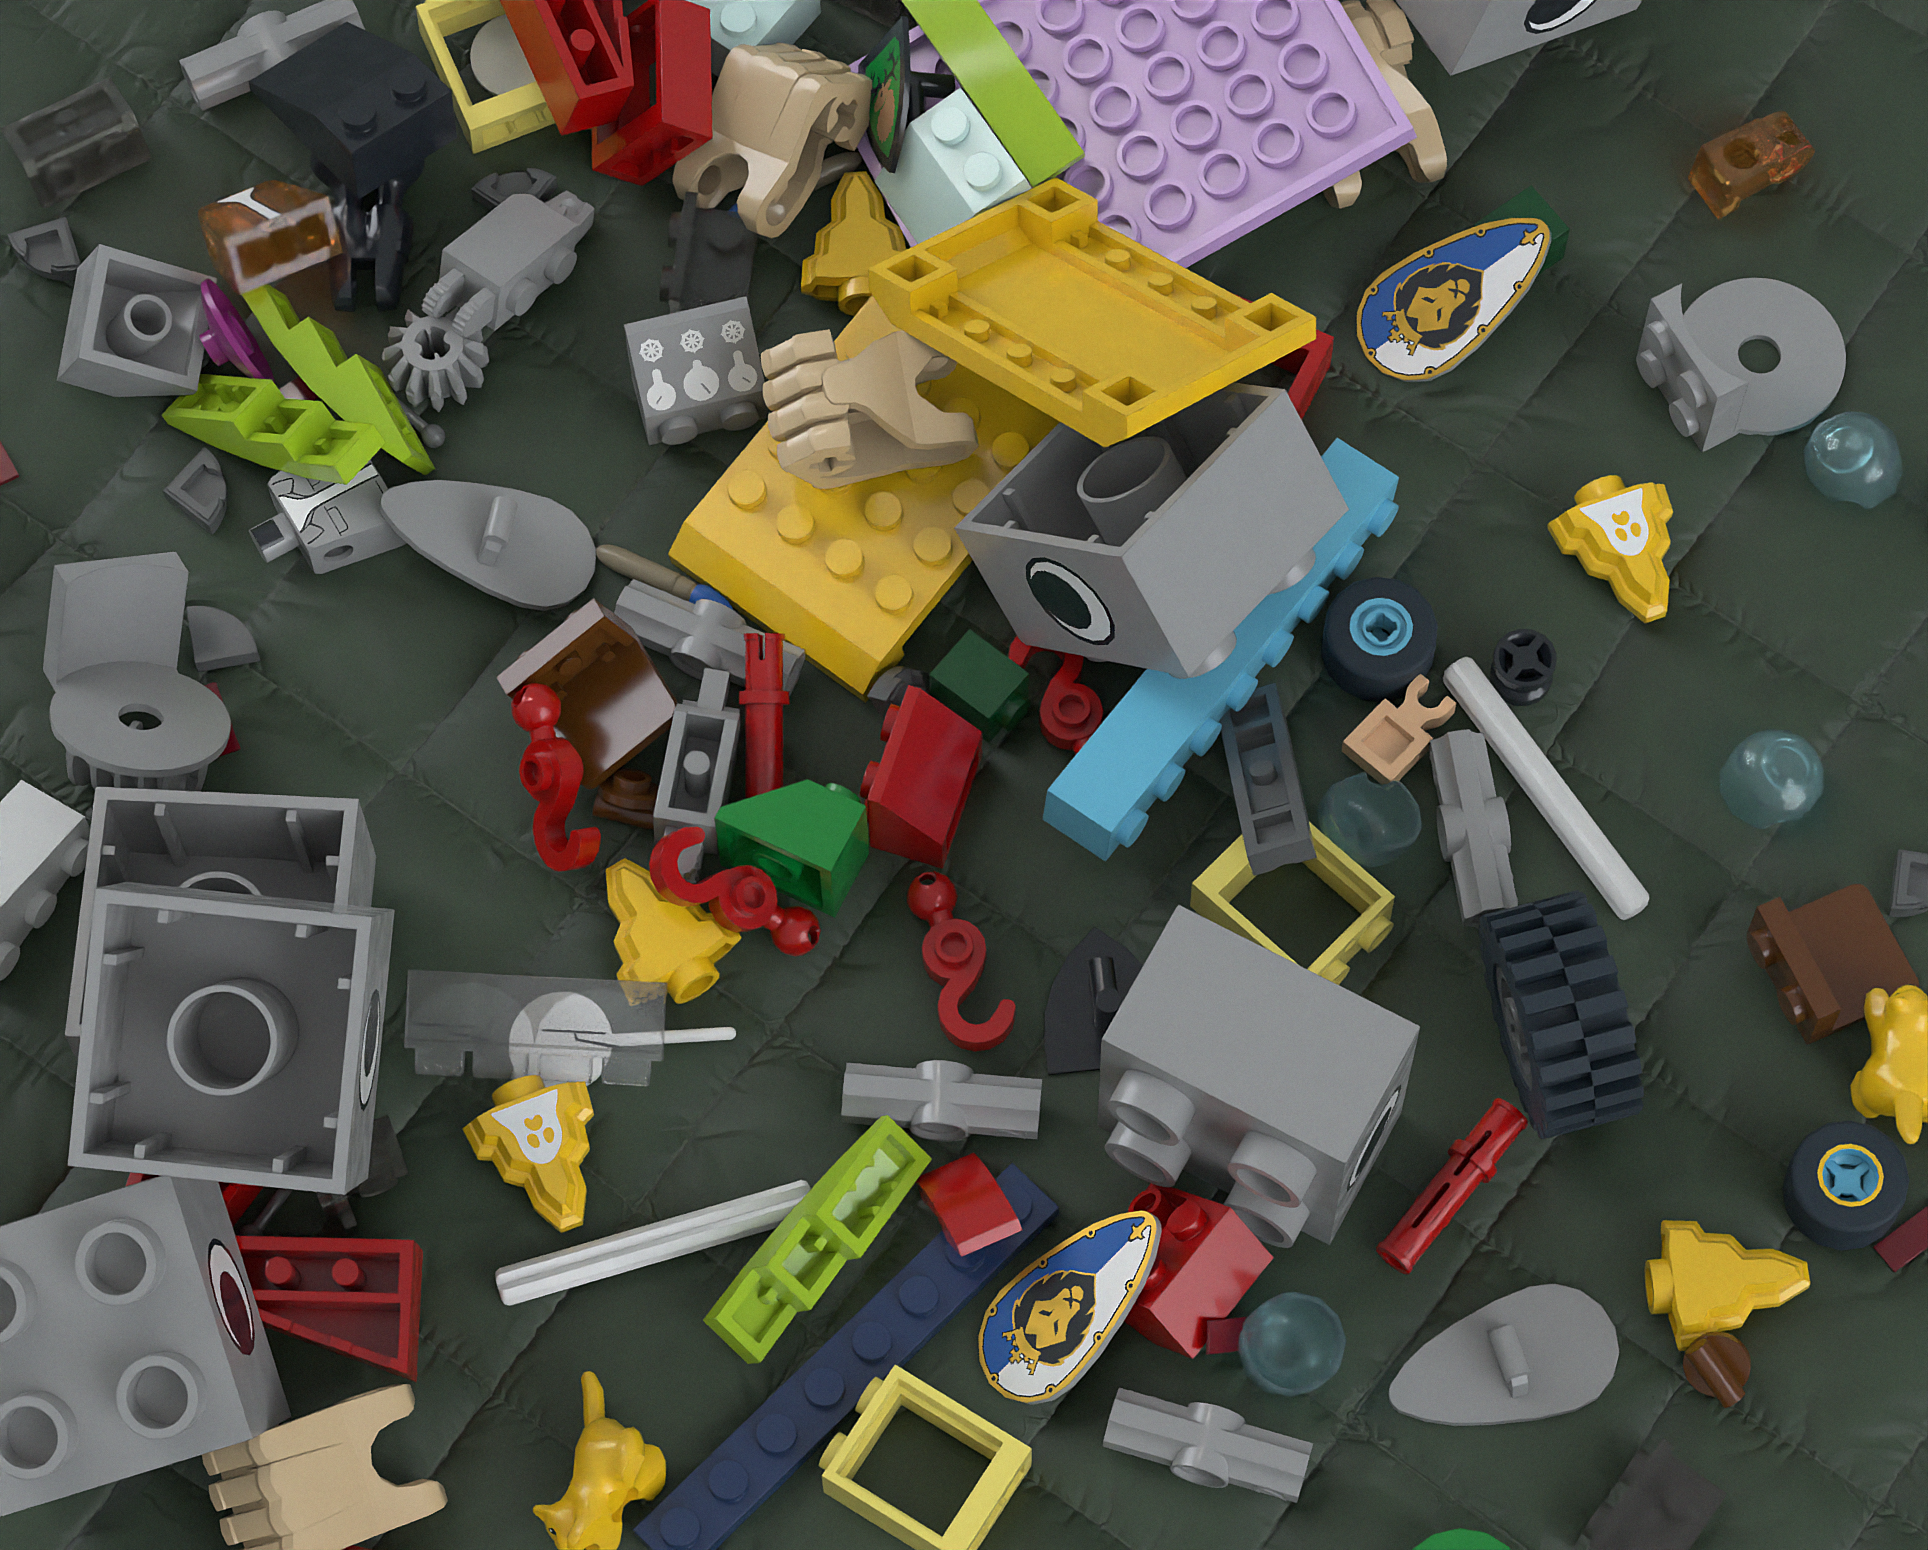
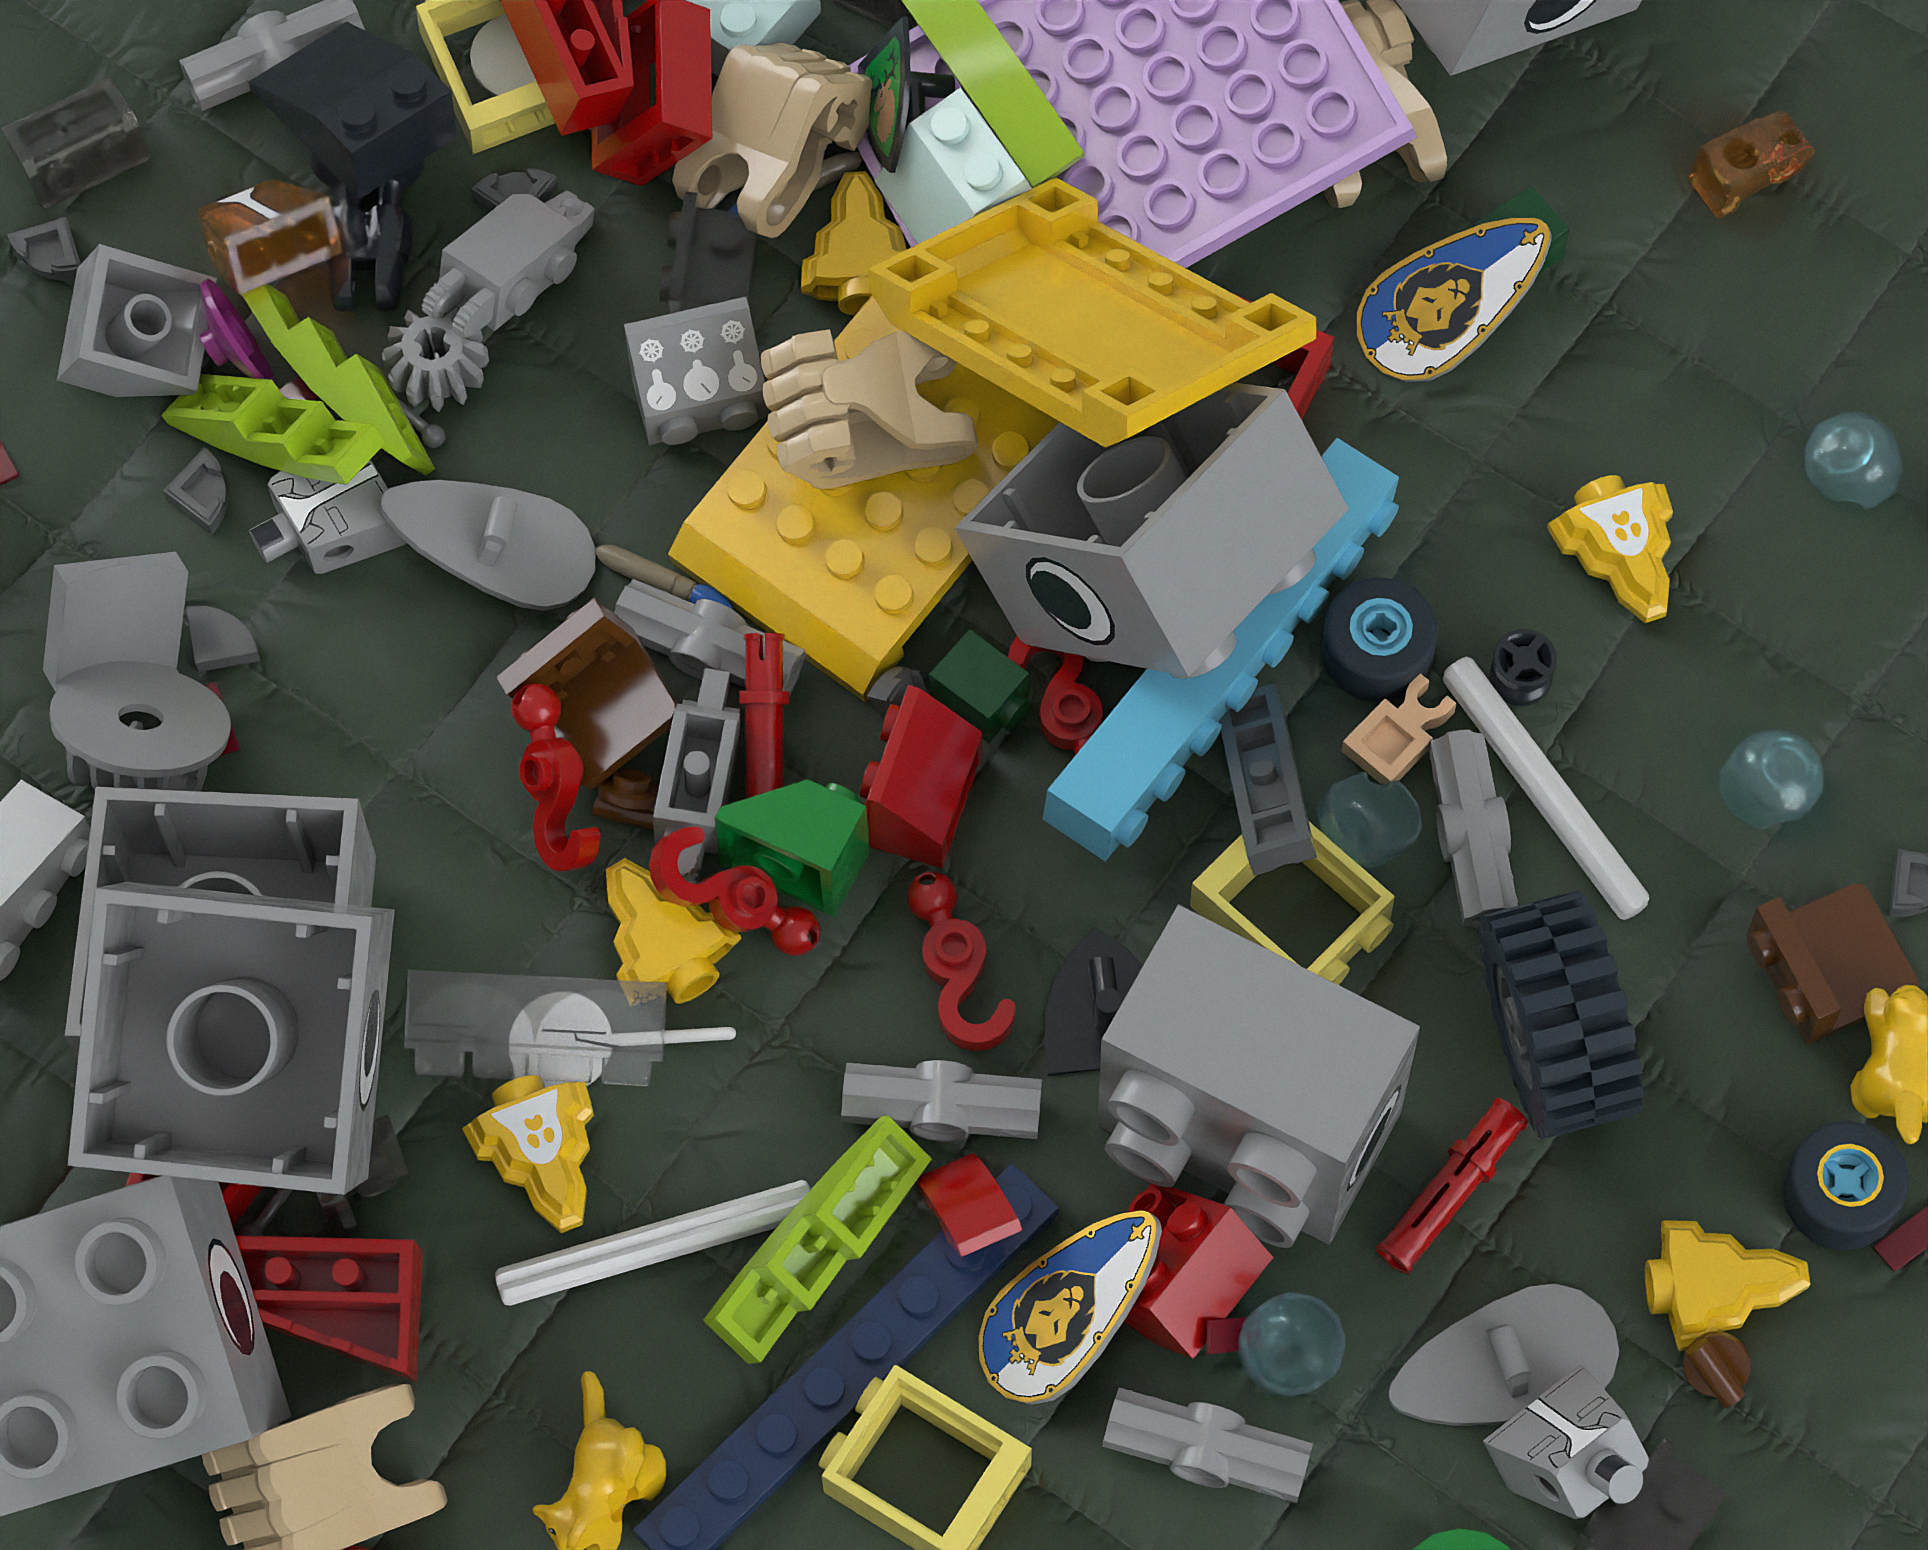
(1570, 1448): none -> light grey torso
(1699, 366): light grey piece -> none

